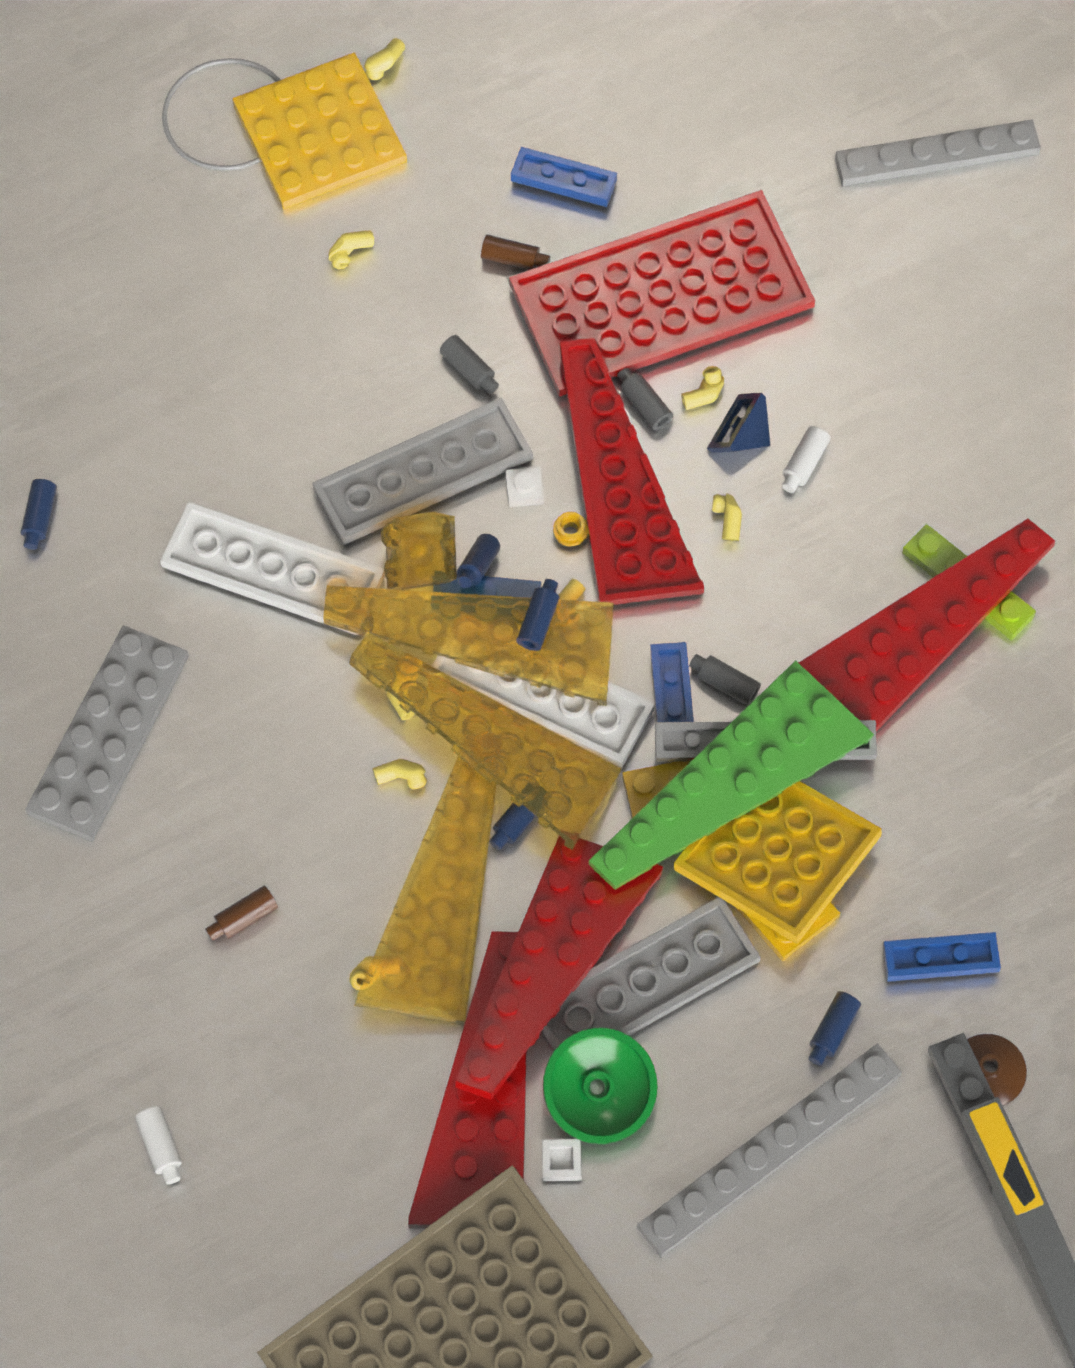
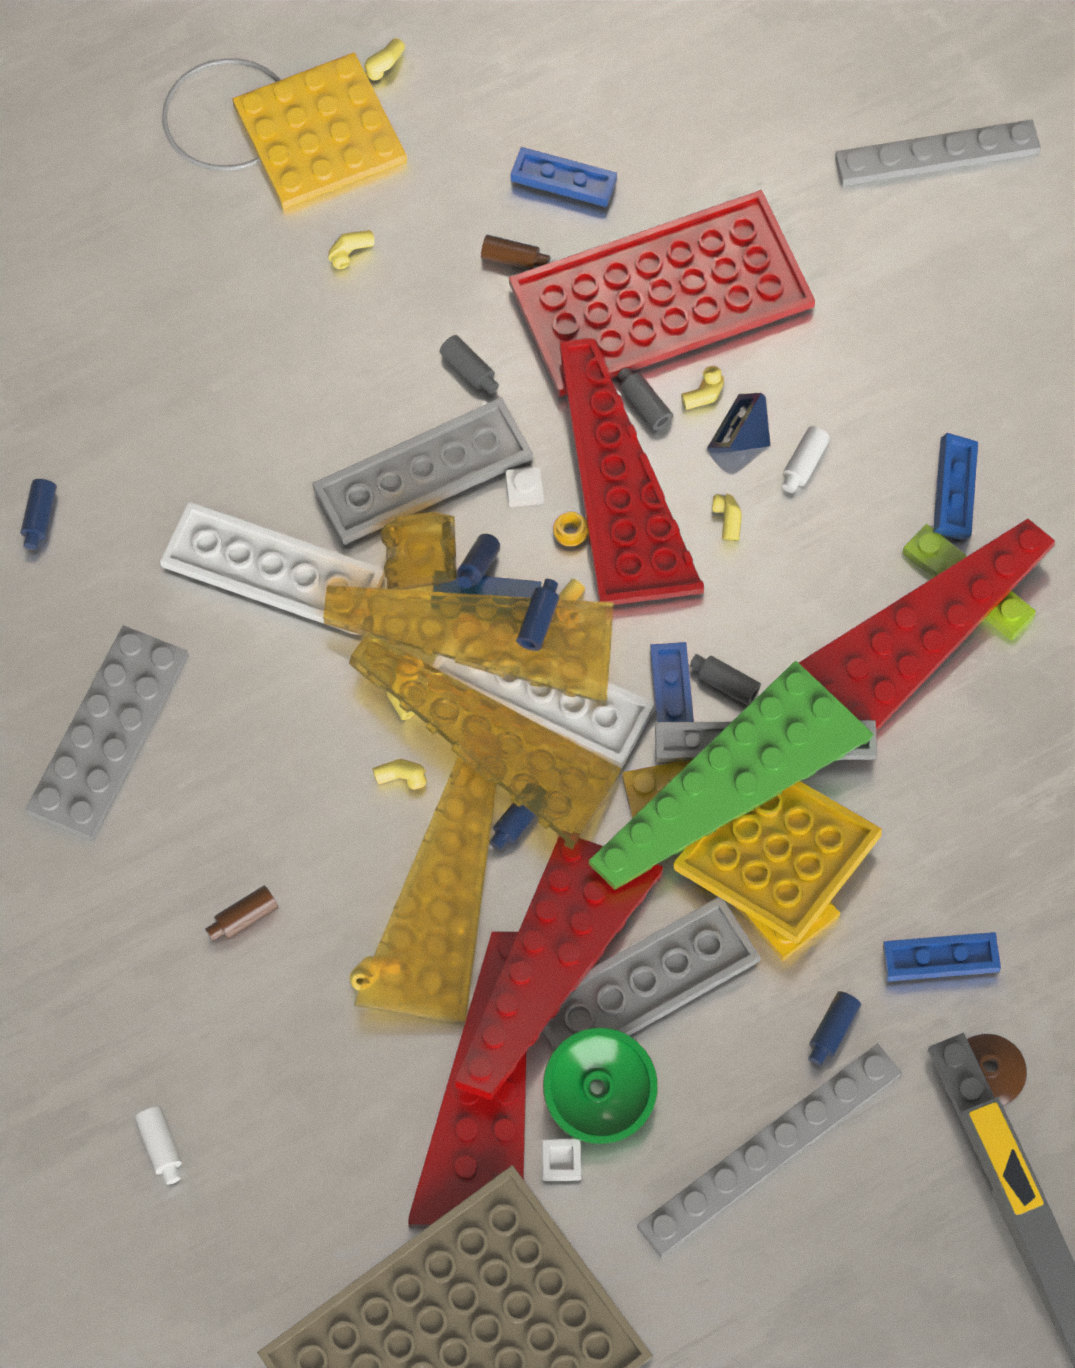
(955, 486): none -> blue plate

